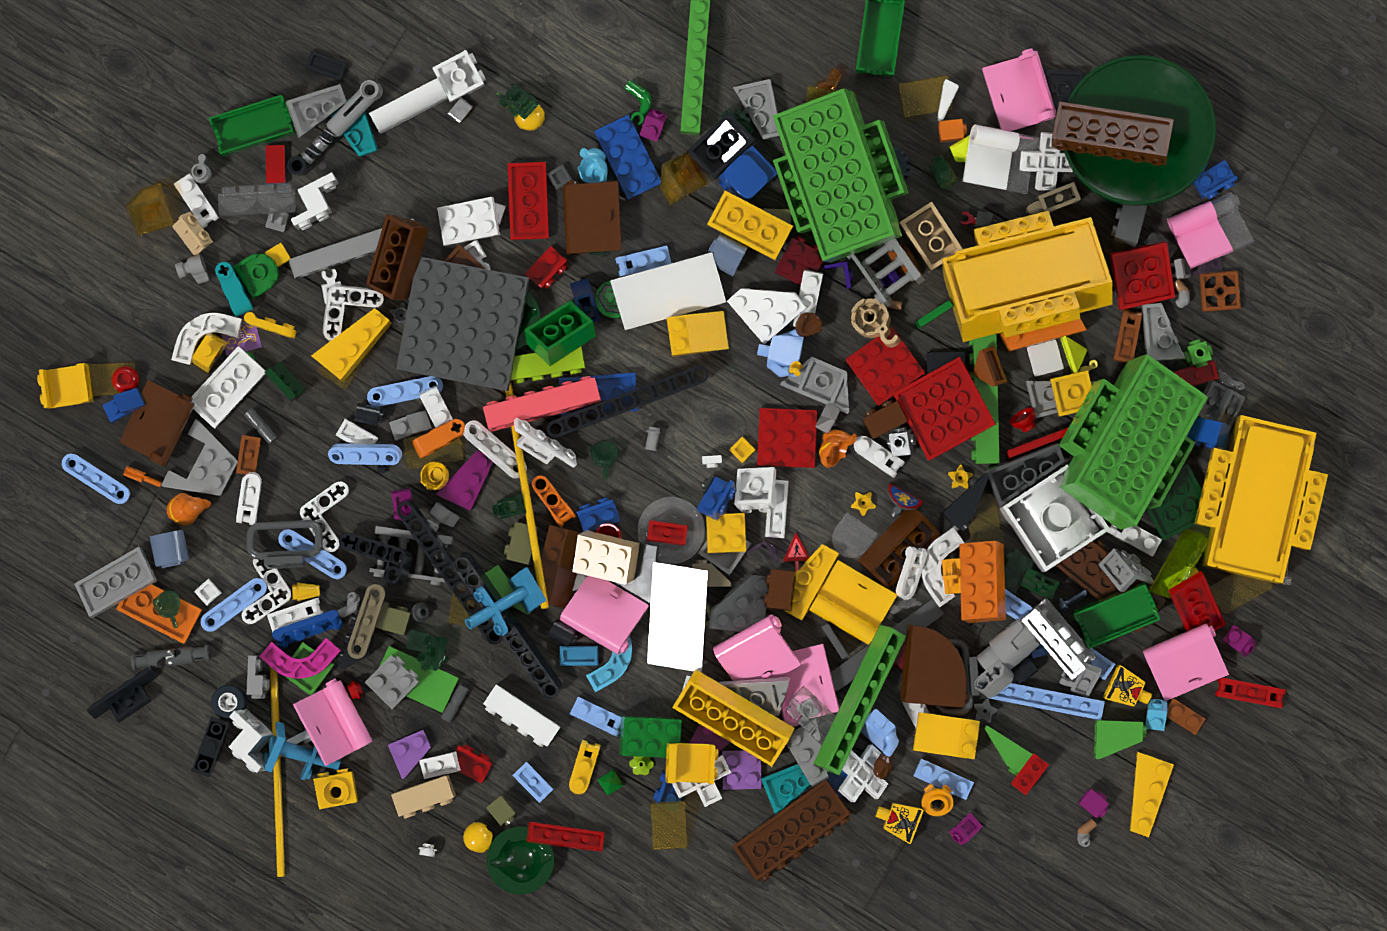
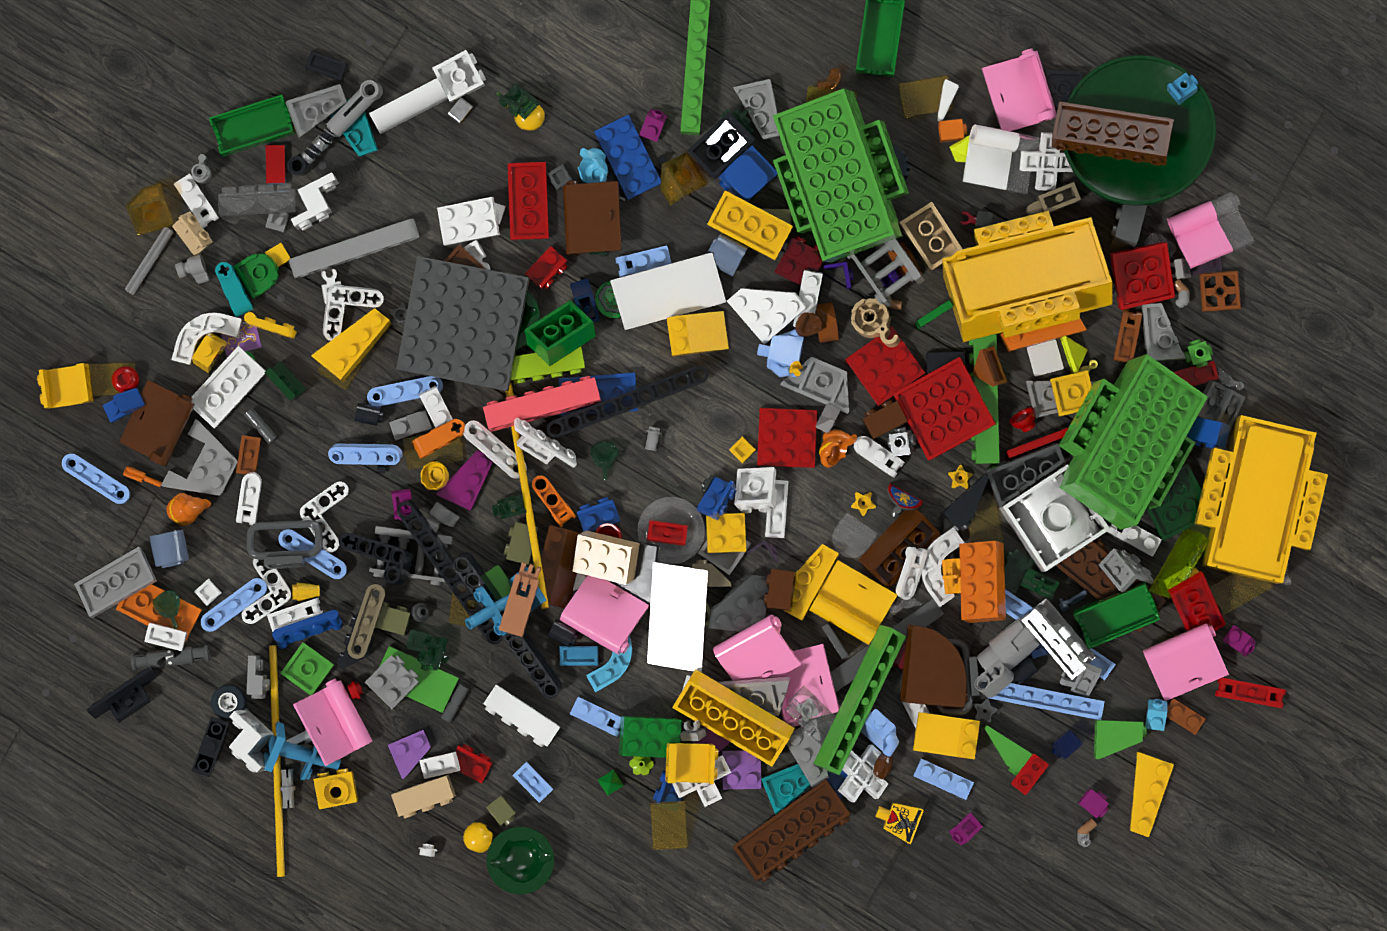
(149, 260): none -> light grey axle
(165, 636): none -> white plate
(287, 788): none -> light grey pin
(303, 667): dark pink plate -> none
(352, 605): light grey arm -> none
(354, 434): white plate -> none
(397, 257): reddish brown slope -> none
(517, 606): none -> nougat hinge
(565, 836): red tile -> none
(583, 767): yellow plate -> none
(643, 96): green piece -> none
(691, 733): none -> light grey tile
(711, 461): white plate -> none
(796, 552): piece -> none
(829, 322): none -> dark orange slope
(937, 794): light orange piece -> none
(943, 173): clear green hips -> none
(1065, 745): none -> clear blue brick
(1126, 688): yellow torso -> none
(1181, 94): none -> dark azure brick
(1214, 180): blue bracket -> none

